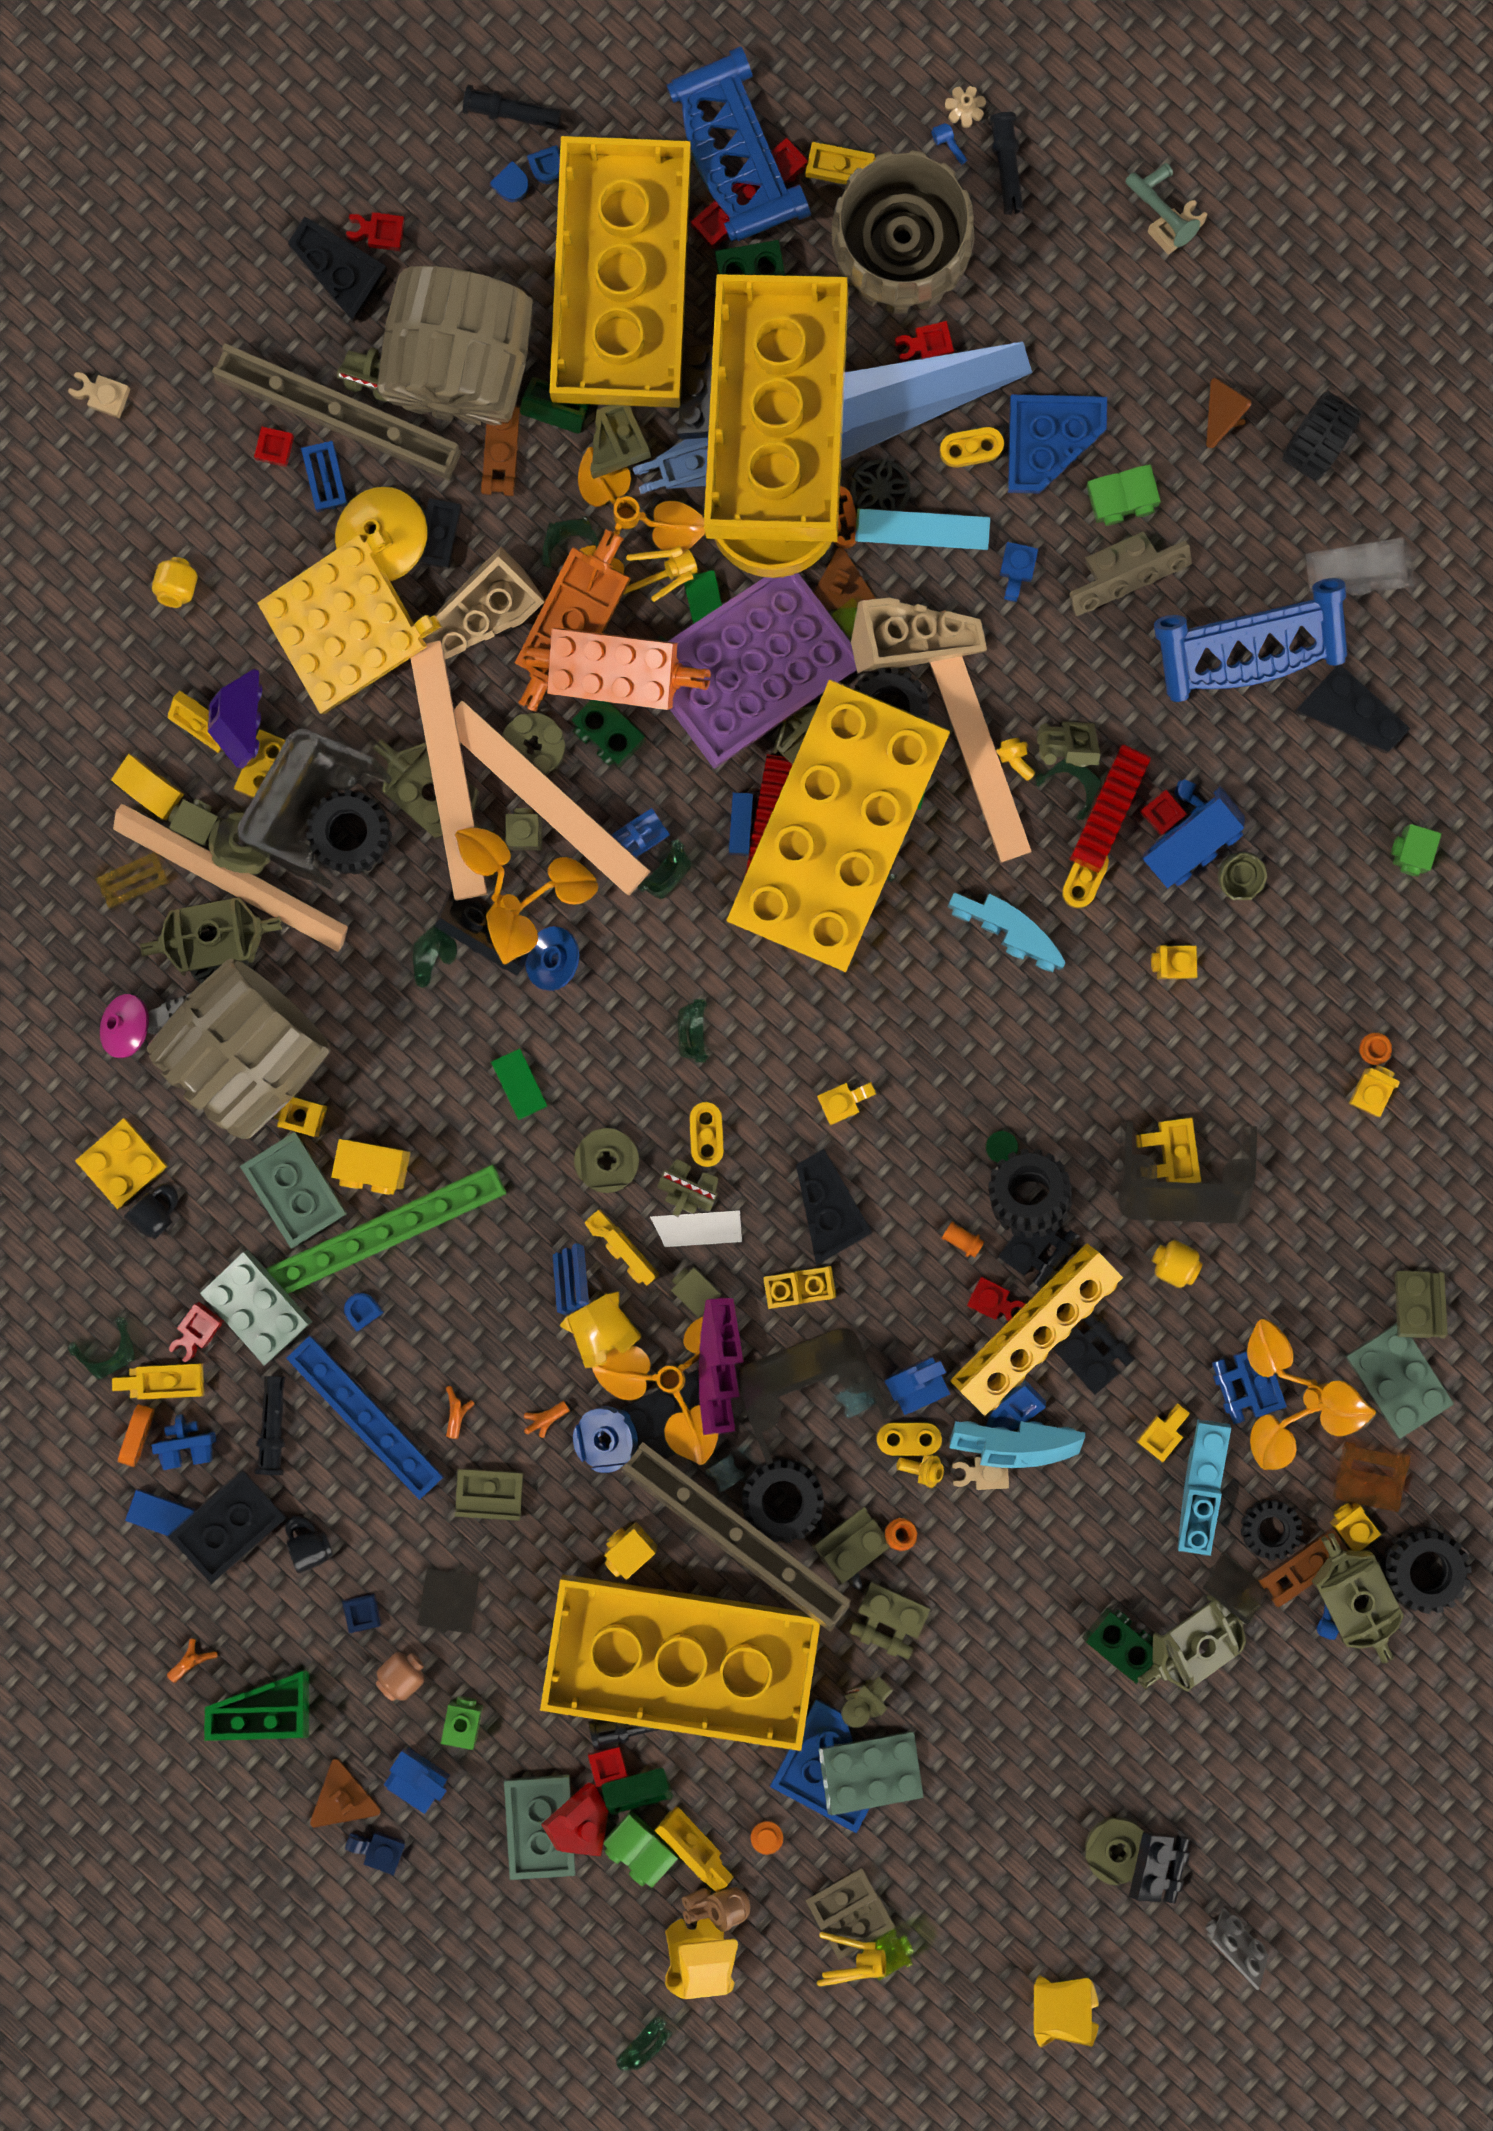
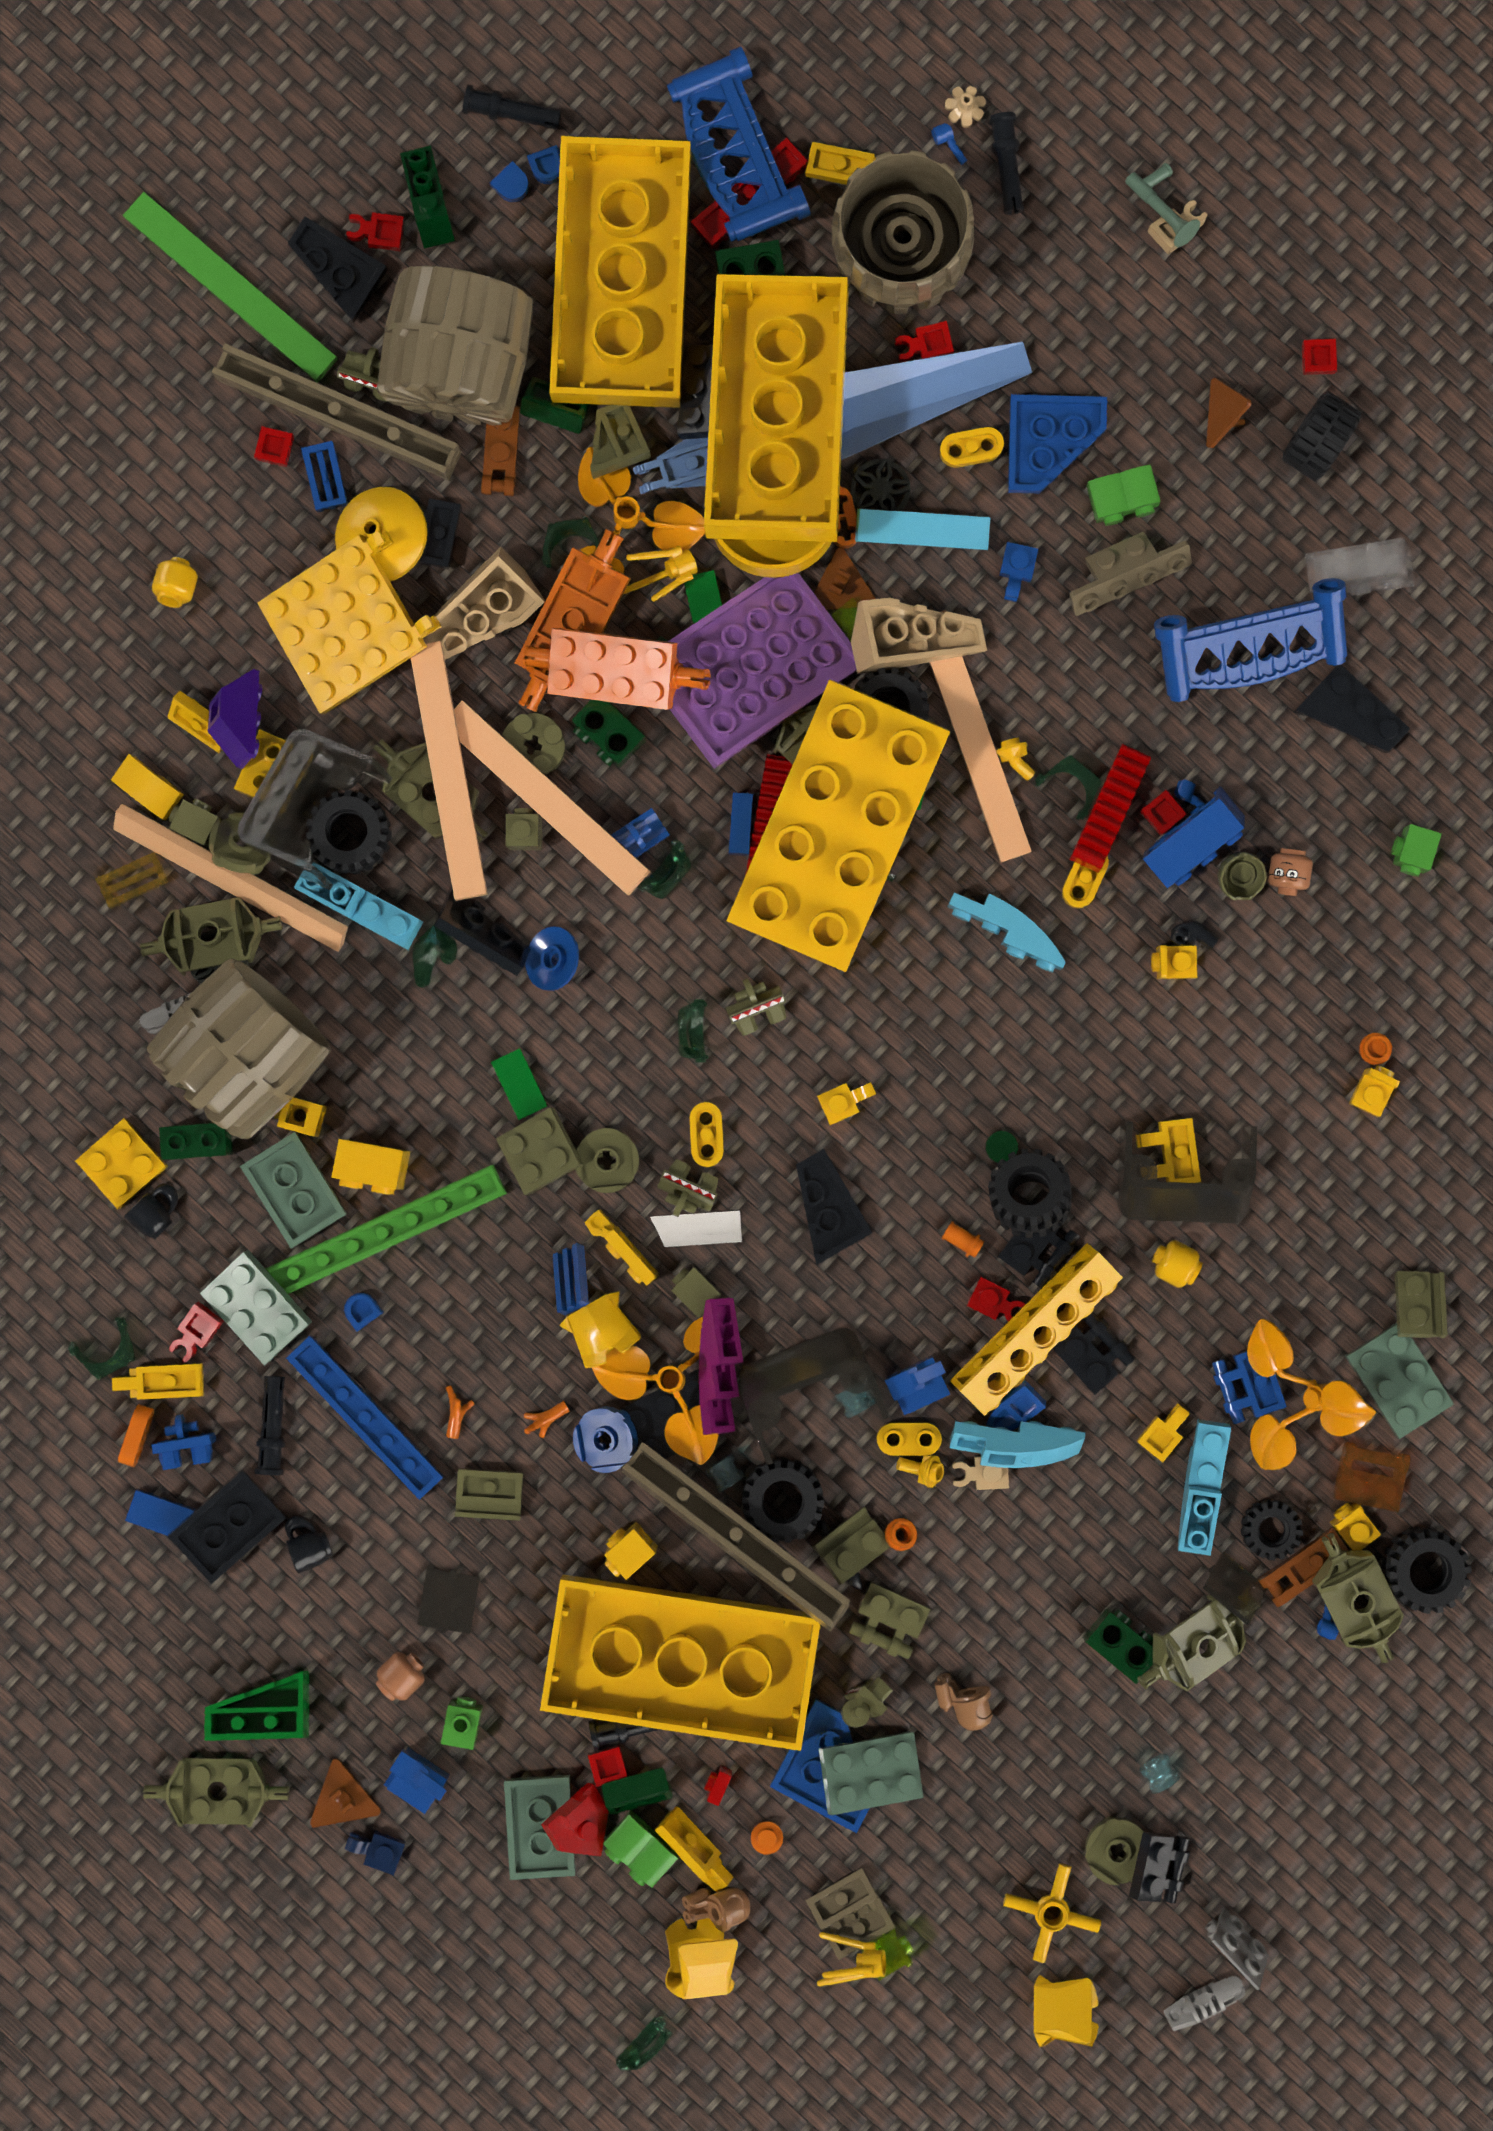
(103, 395): tan plate -> none
(124, 1026): dark pink dish -> none
(189, 1661): orange bar -> none
(190, 1795): none -> olive plate
(194, 1141): none -> dark green brick
(230, 287): none -> bright green tile
(362, 1613): dark blue tile -> none
(363, 908): none -> medium azure slope
(427, 197): none -> dark green slope
(513, 933): light orange plant -> none
(539, 1151): none -> olive plate
(717, 1784): none -> red plate
(754, 1001): none -> olive hips
(799, 1287): yellow slope -> none
(970, 1704): none -> medium nougat piece
(1048, 1926): none -> yellow bar
(1073, 741): olive plate -> none
(1159, 1773): none -> clear light blue wheel
(1191, 932): none -> black arm
(1204, 2003): none -> light grey hinge
(1290, 871): none -> nougat head
(1319, 356): none -> red plate

